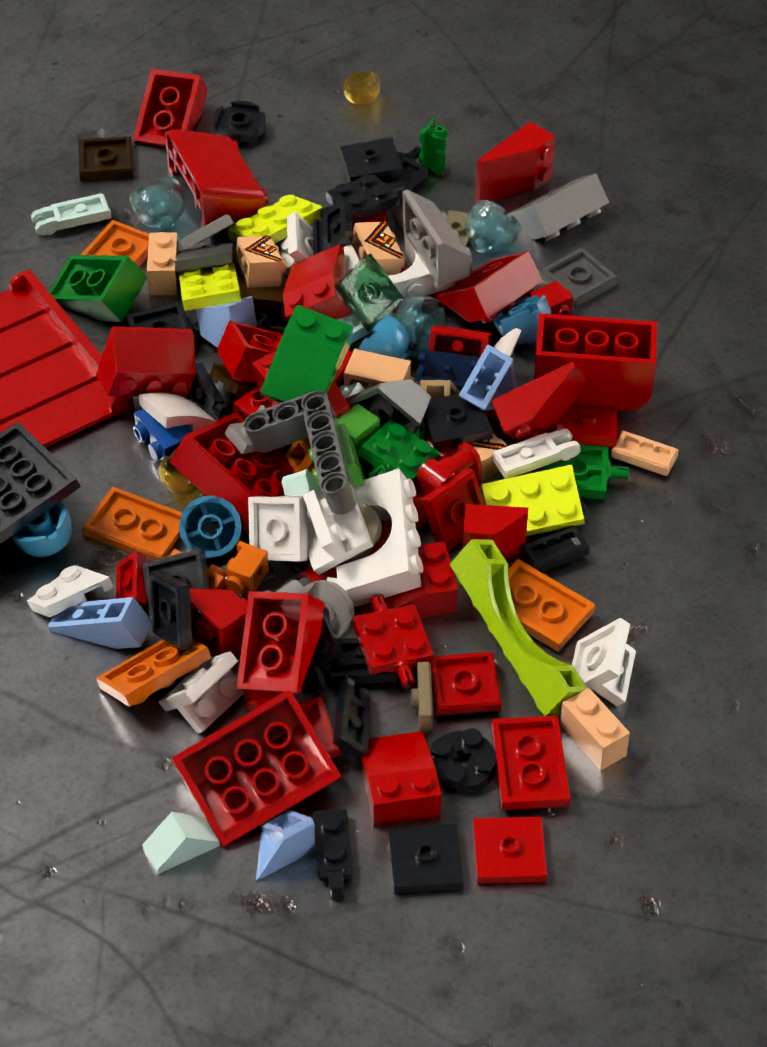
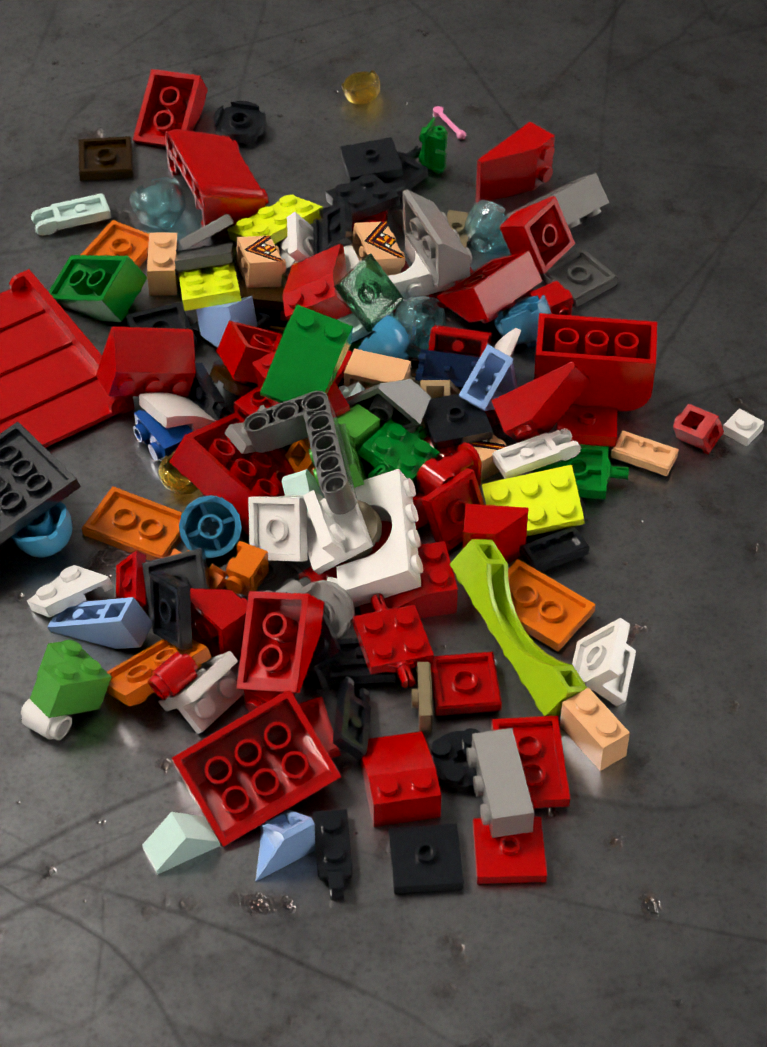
(50, 728): none -> white brick
(69, 681): none -> bright green brick
(173, 675): none -> red brick
(438, 112): none -> bright pink hinge
(500, 783): none -> light grey brick
(540, 231): none -> red slope
(698, 428): none -> red brick
(743, 427): none -> white plate

